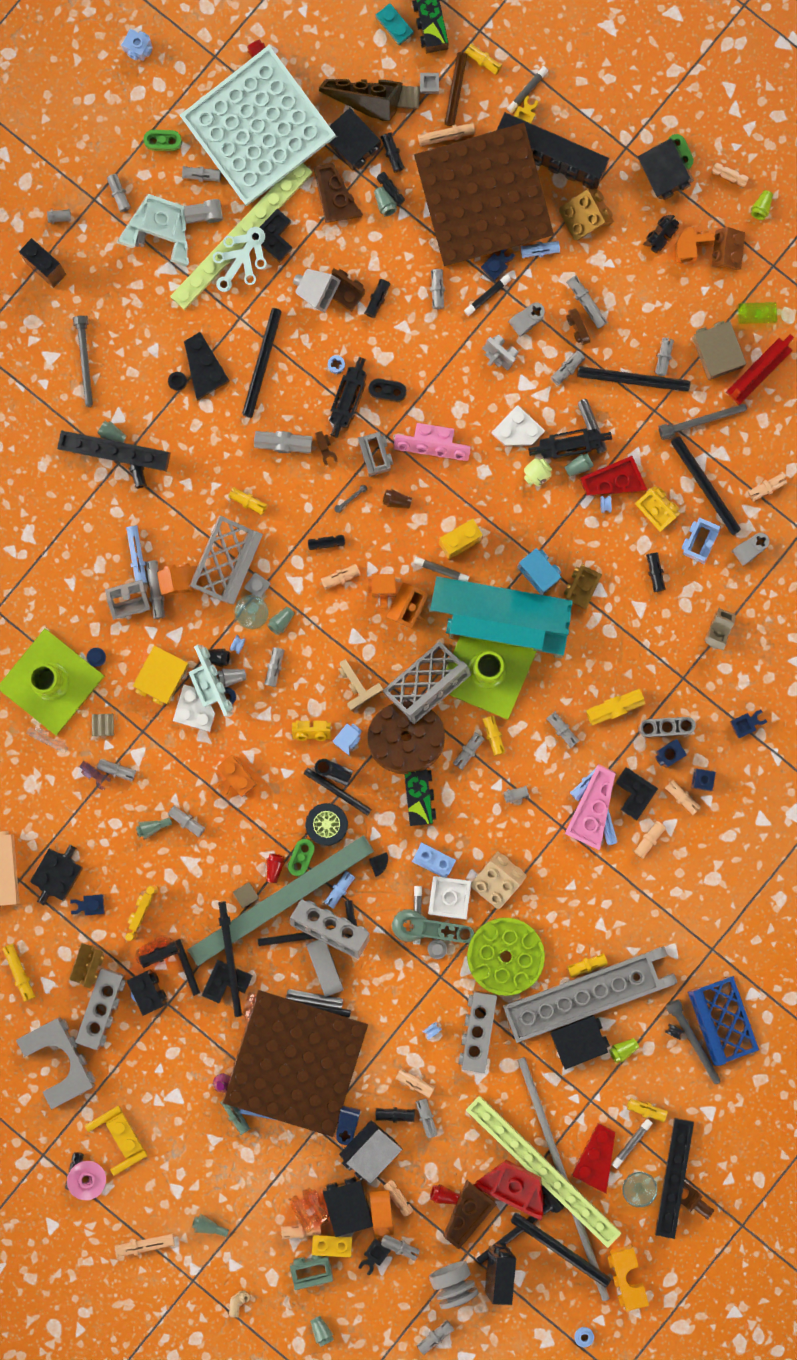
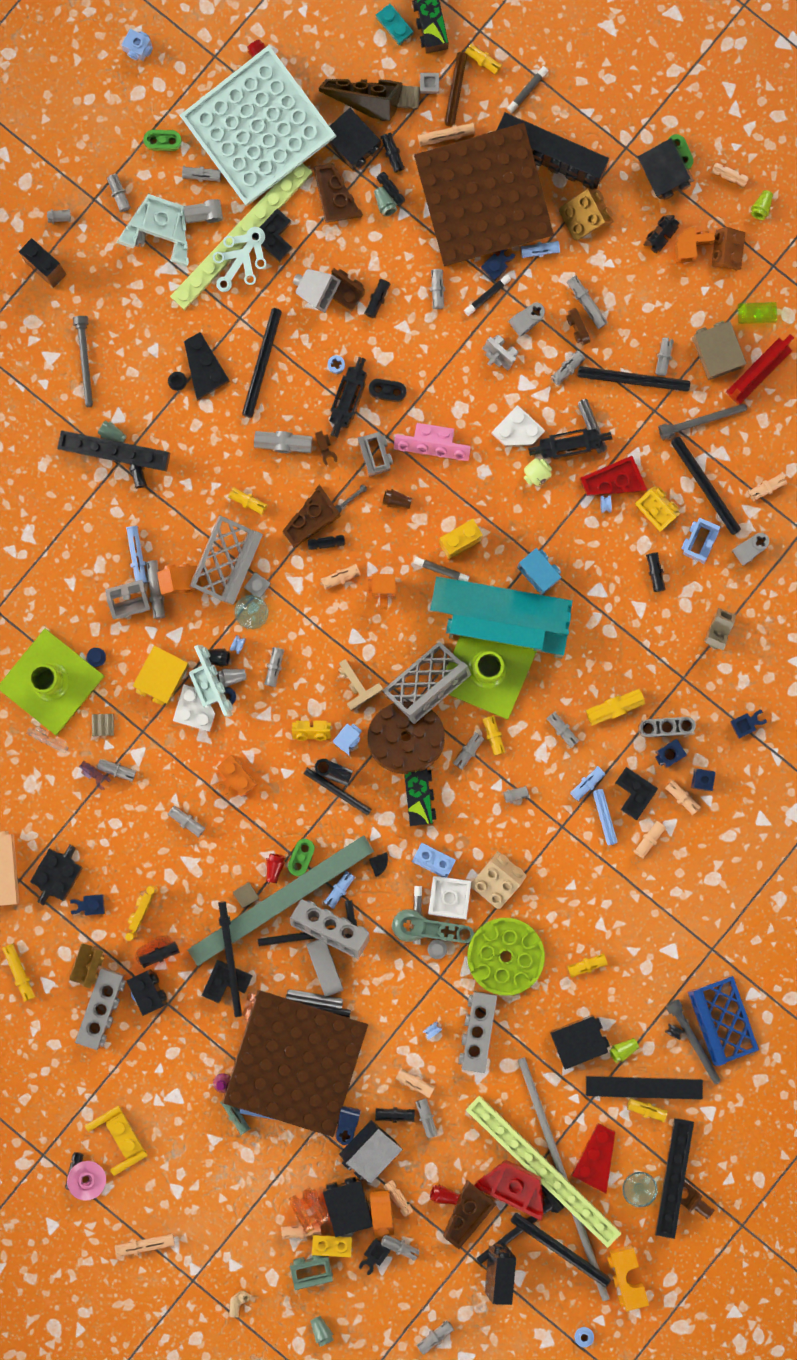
(56, 1035): light grey arch -> none
(148, 828): sand green cone -> none
(187, 968): black bar -> none
(205, 1225): sand green cone -> none
(280, 621): sand green cone -> none
(312, 517): none -> reddish brown wing
(326, 824): black wheel -> none
(408, 605): orange brick -> none
(455, 1289): light grey wheel -> none
(525, 113): yellow plate -> none
(579, 465): sand green cone -> none
(583, 586): pearl gold bracket -> none
(586, 995): light grey hinge -> none
(591, 814): bright pink wing -> none
(632, 1143): flat silver bar -> none
(644, 1087): none -> black tile

